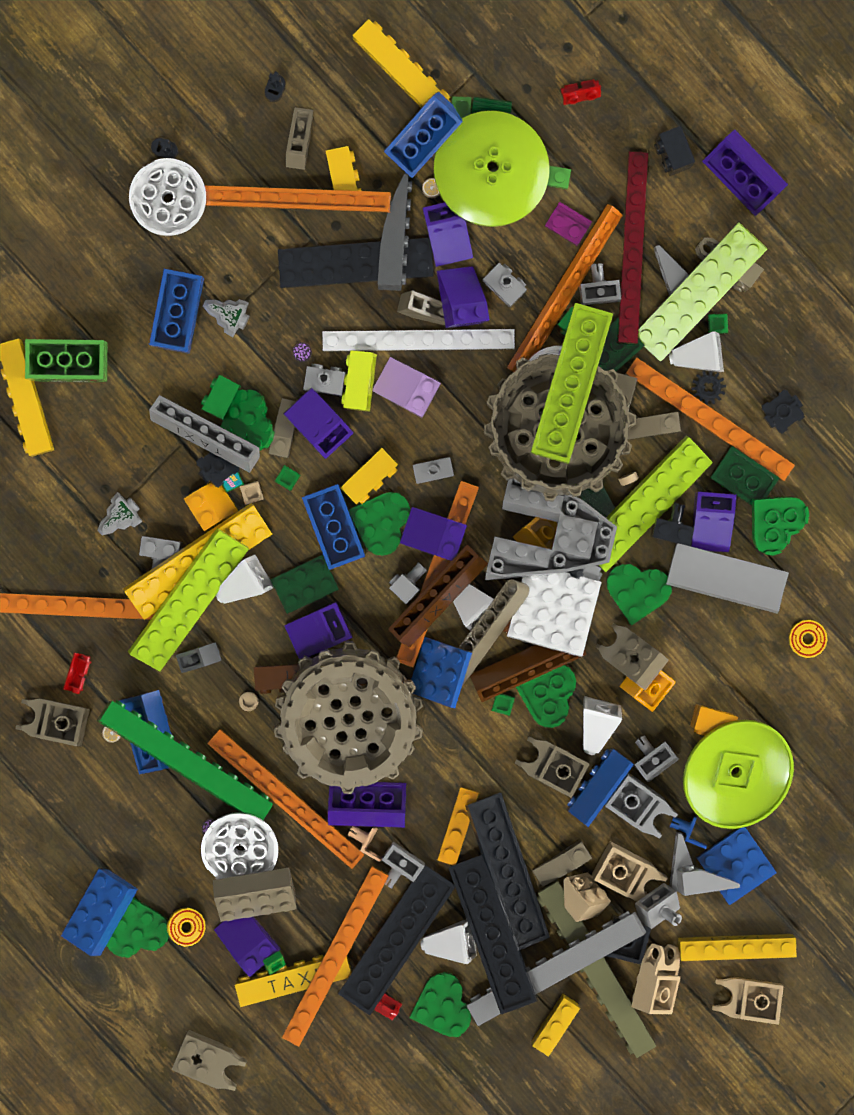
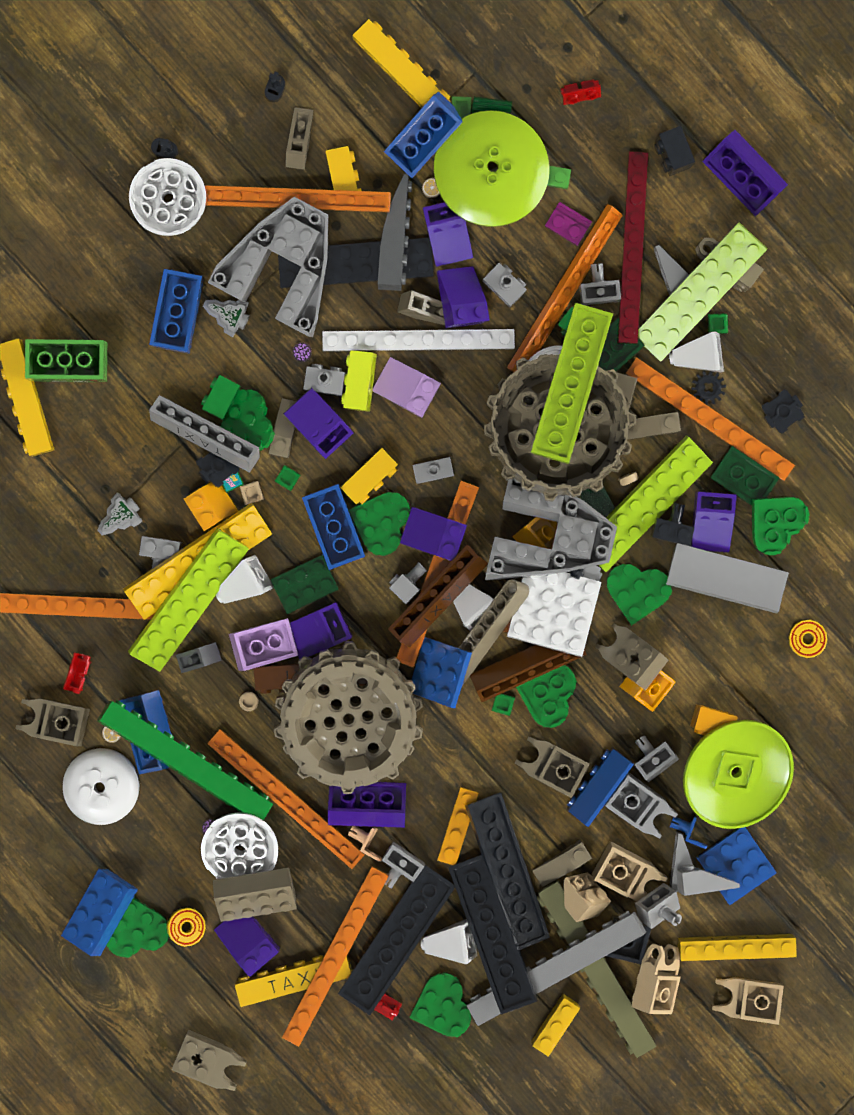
(119, 781): none -> white brick
(263, 644): none -> lavender slope
(274, 962): green tile -> none
(295, 233): none -> light grey piece
(599, 723): white slope -> none

